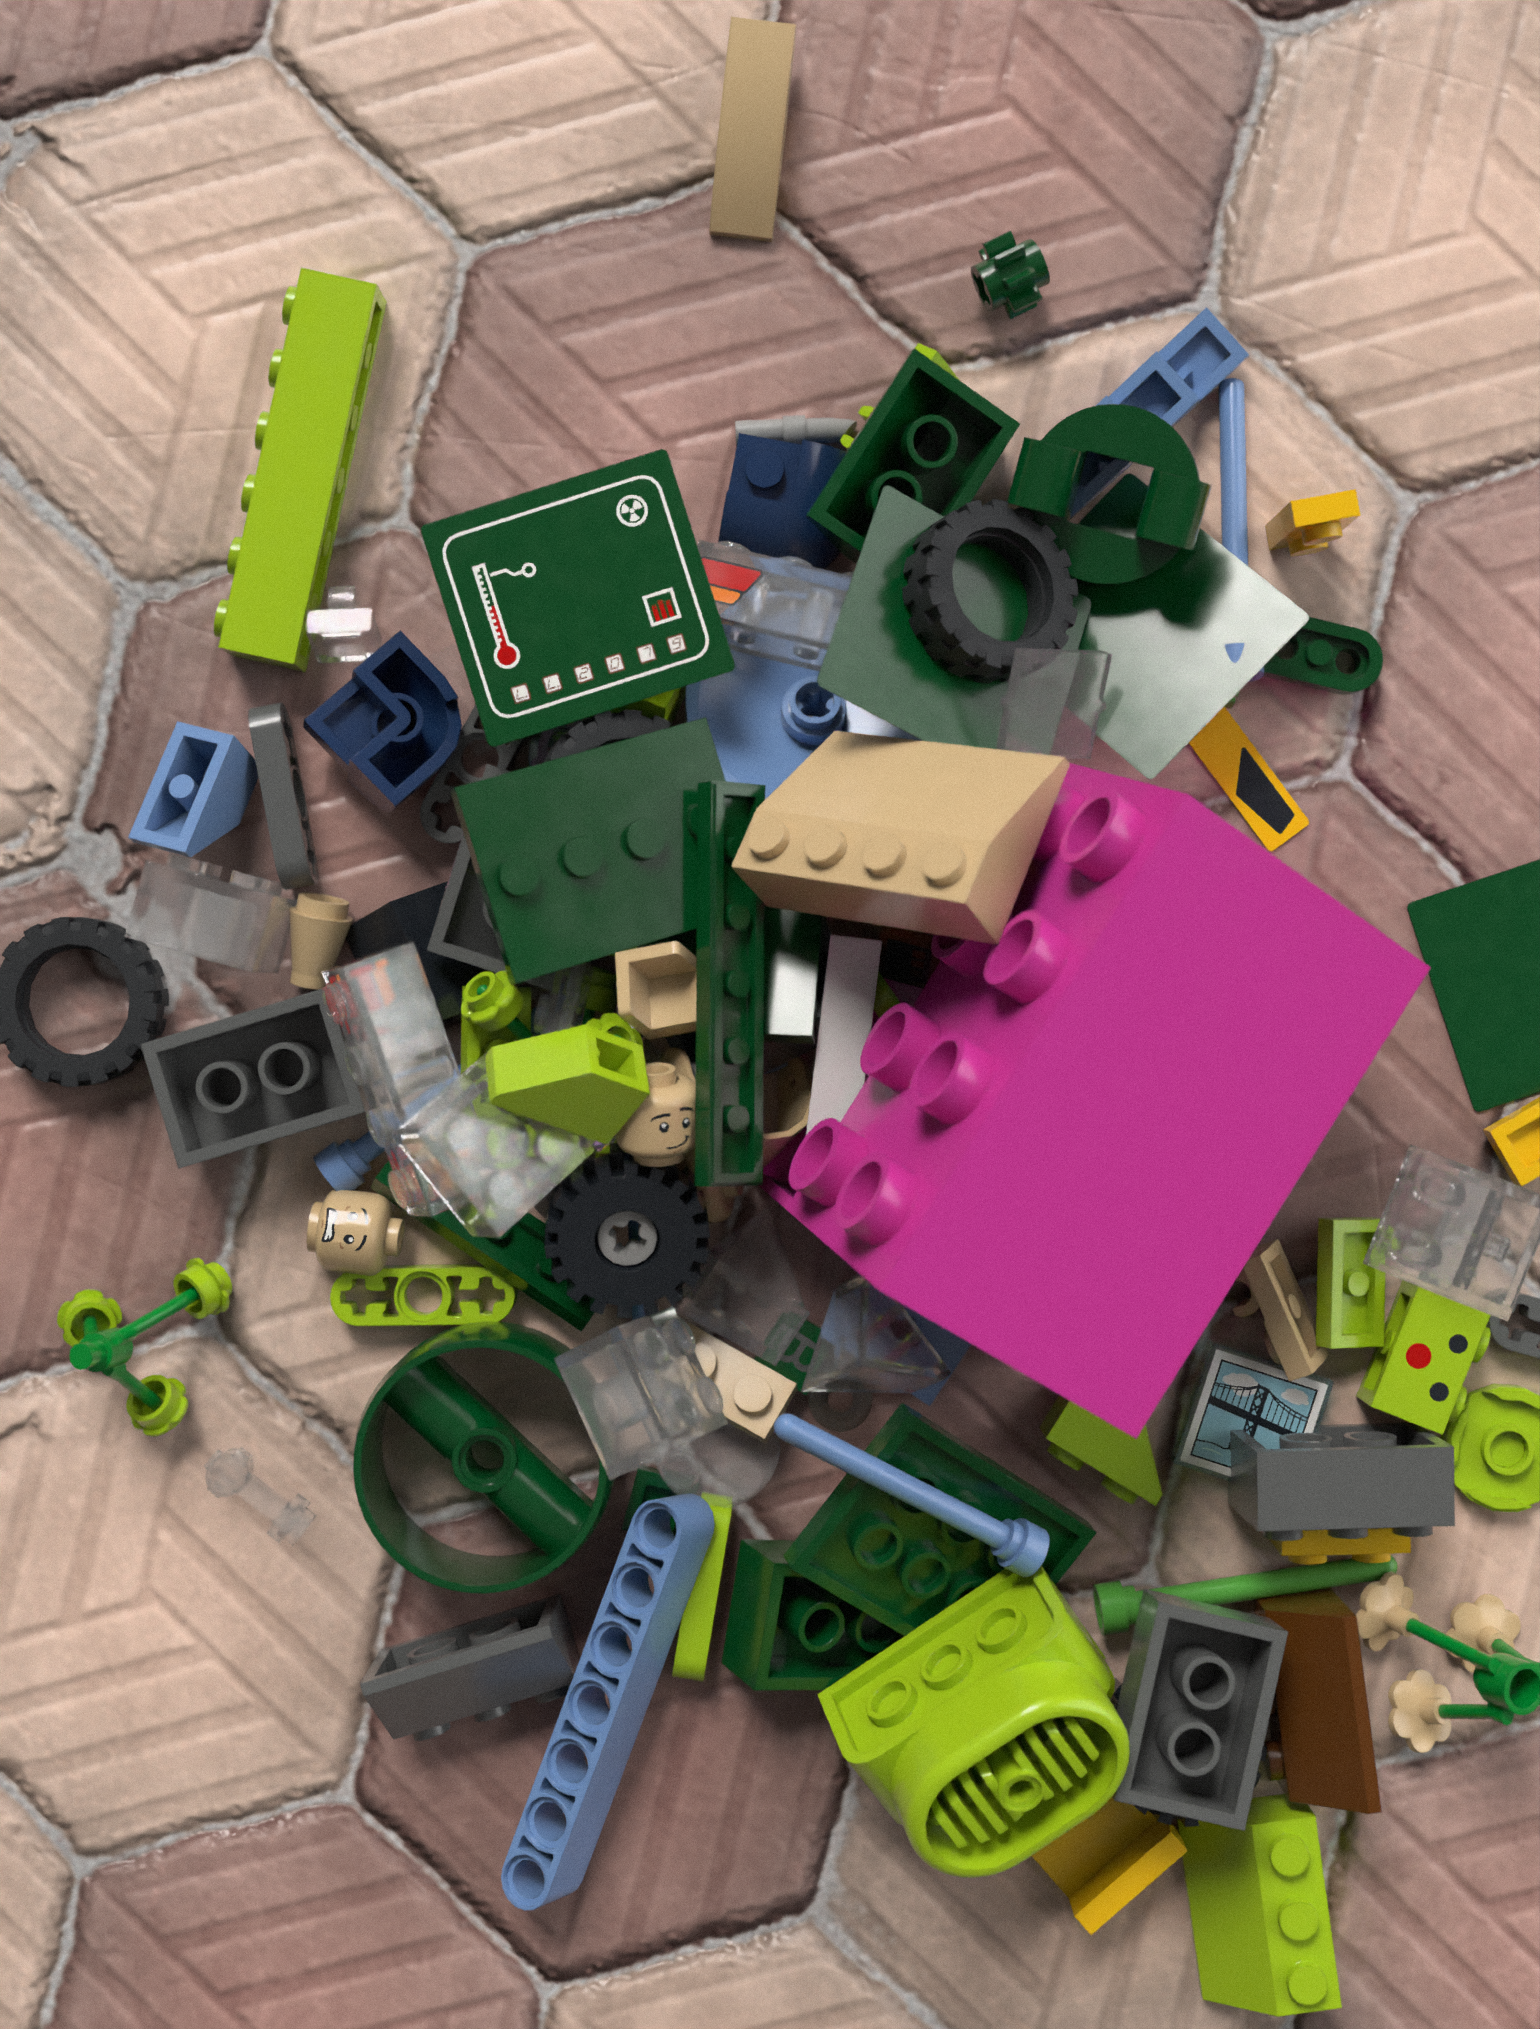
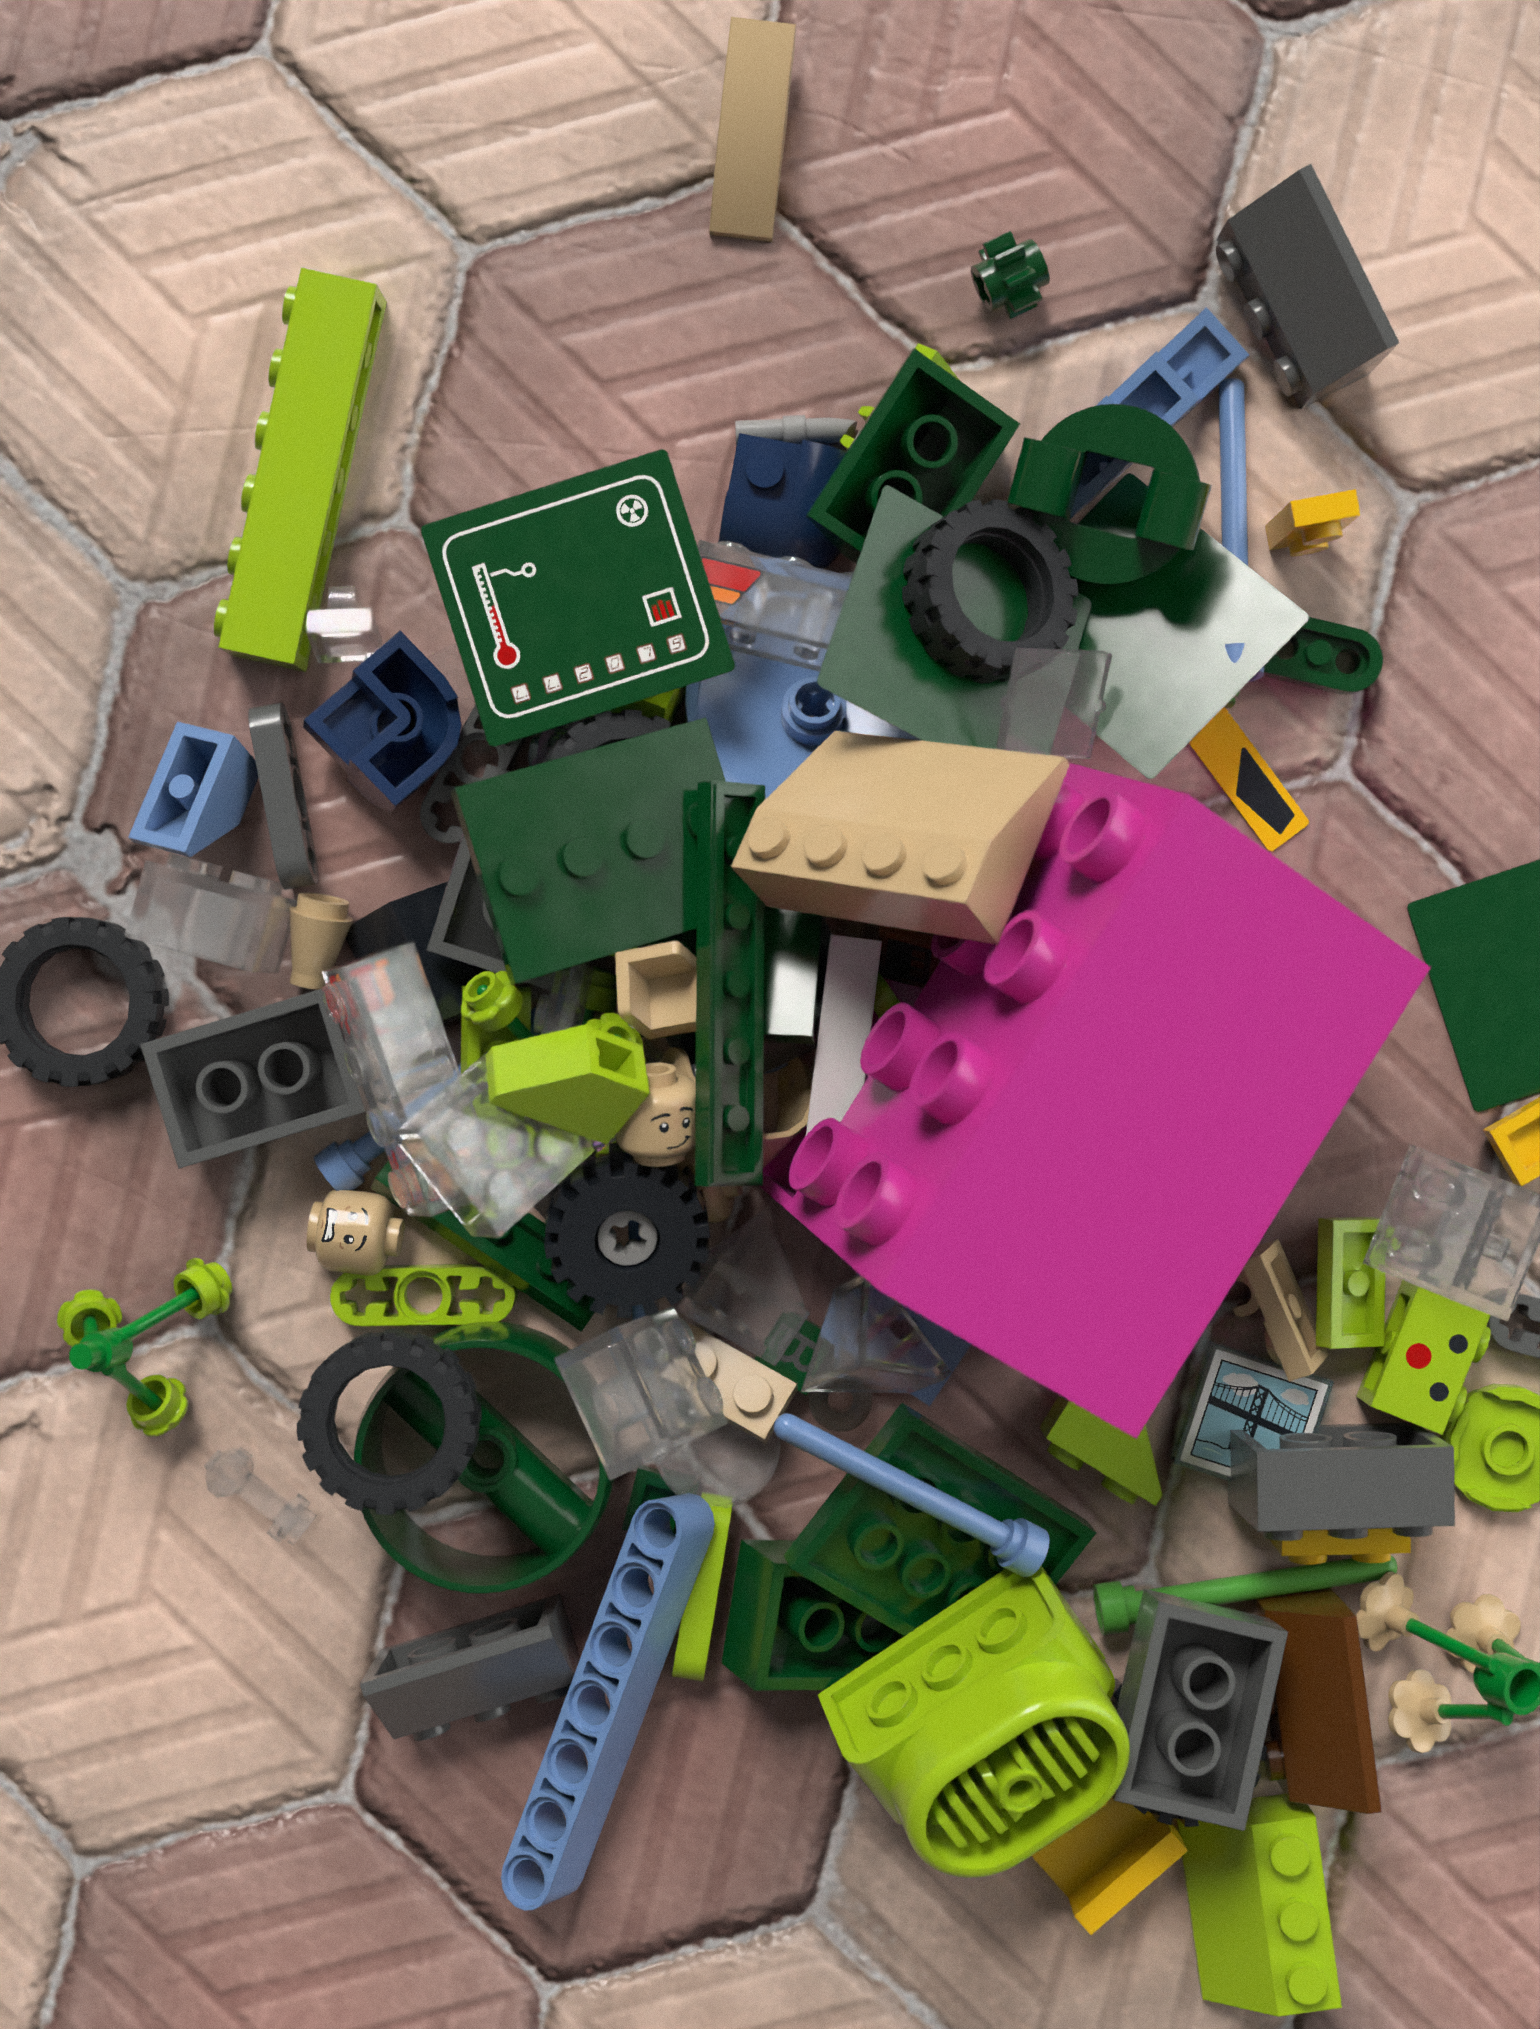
(349, 1478): none -> black tyre
(1305, 289): none -> dark grey slope

